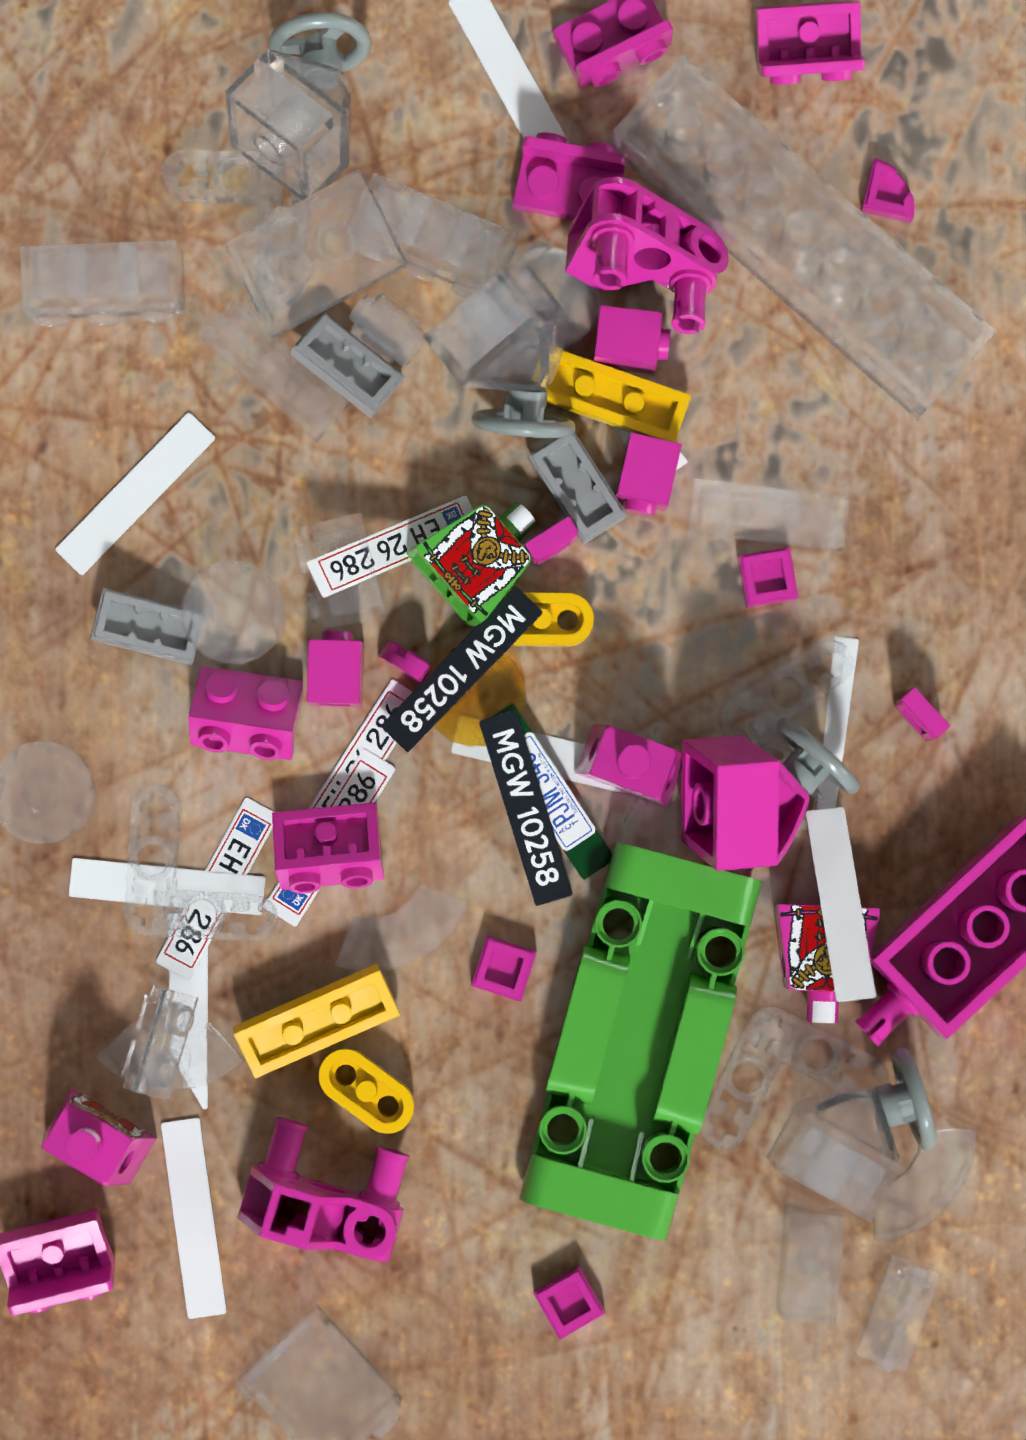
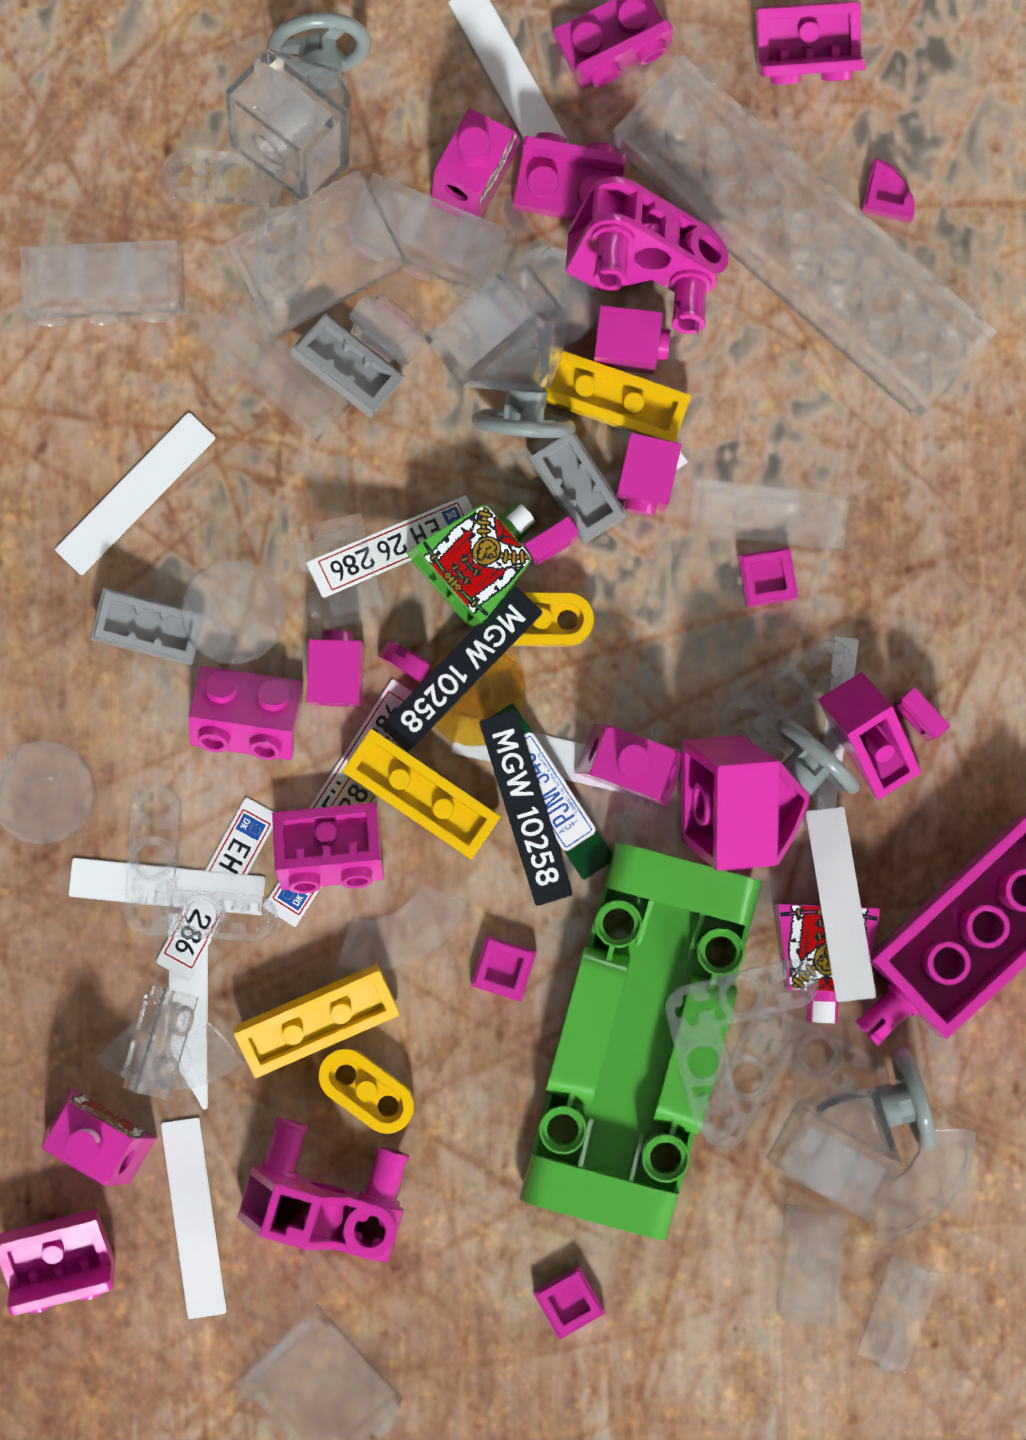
(421, 794): none -> yellow plate
(475, 162): none -> dark pink torso
(708, 1033): none -> clear beam
(870, 735): none -> dark pink slope

